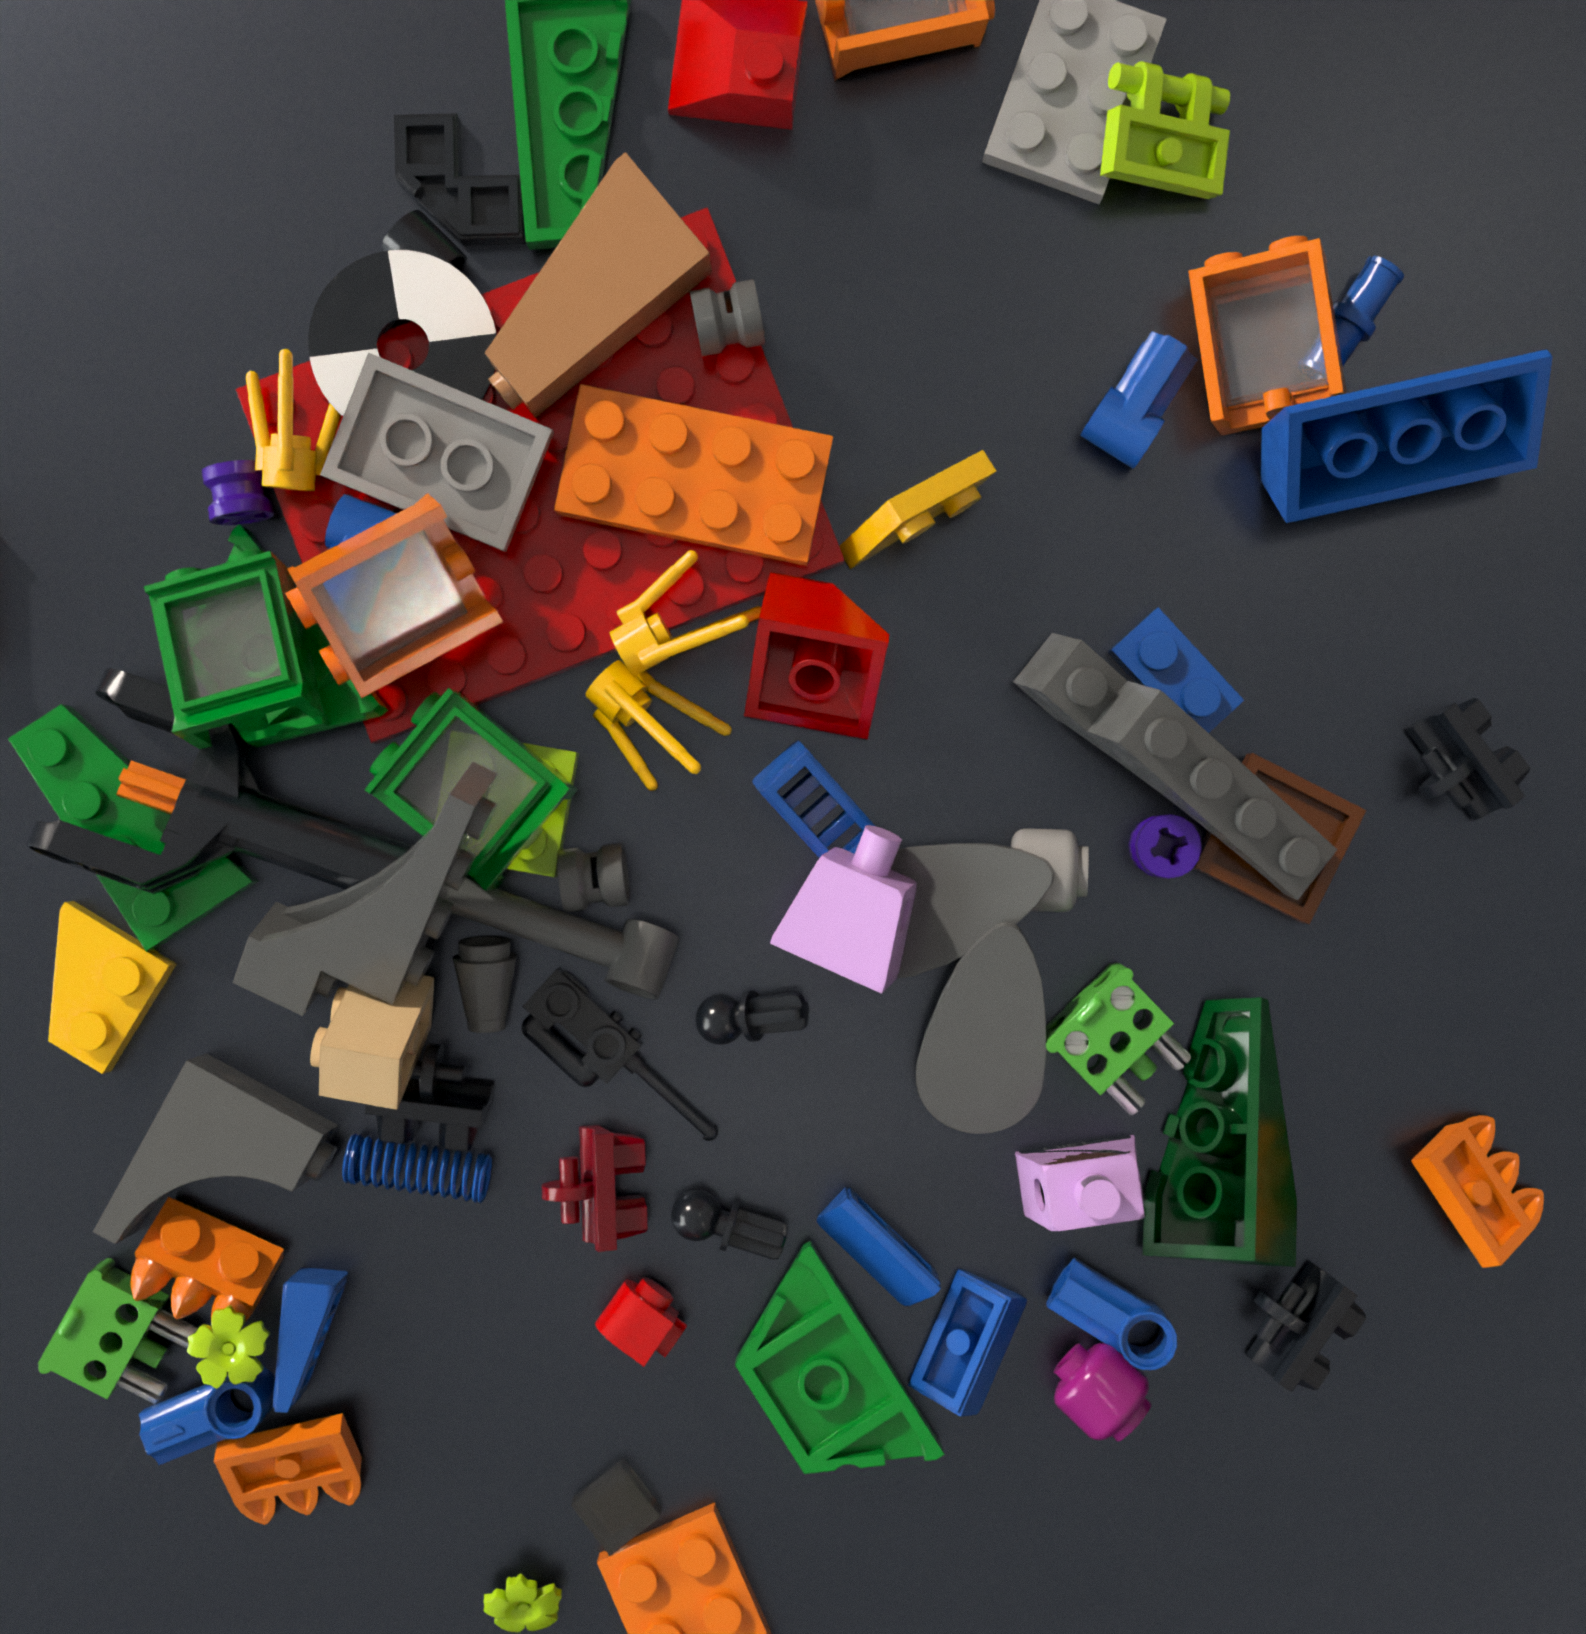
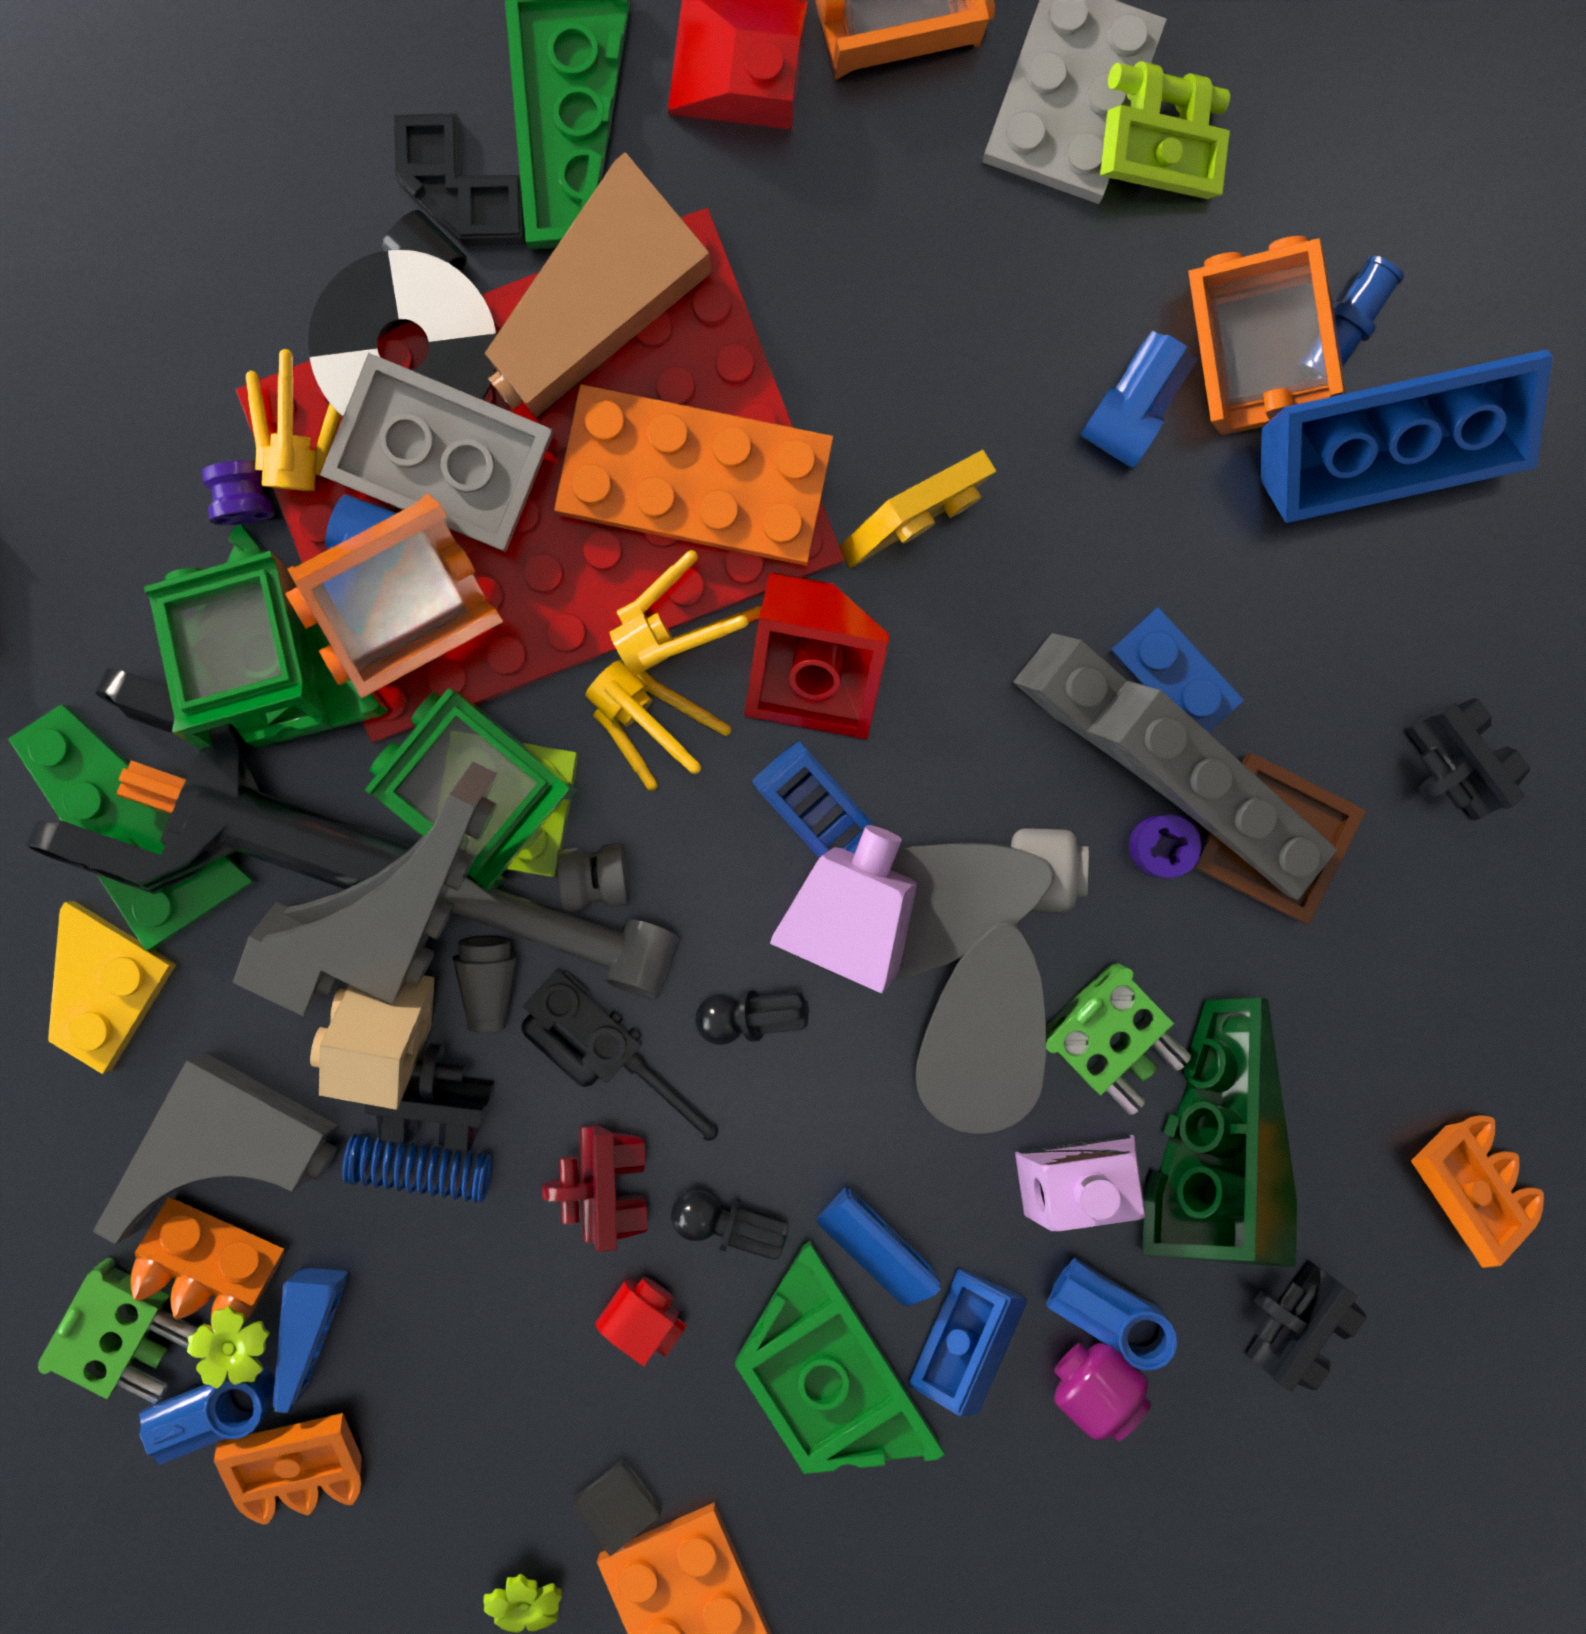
(728, 317): dark grey wheel -> none

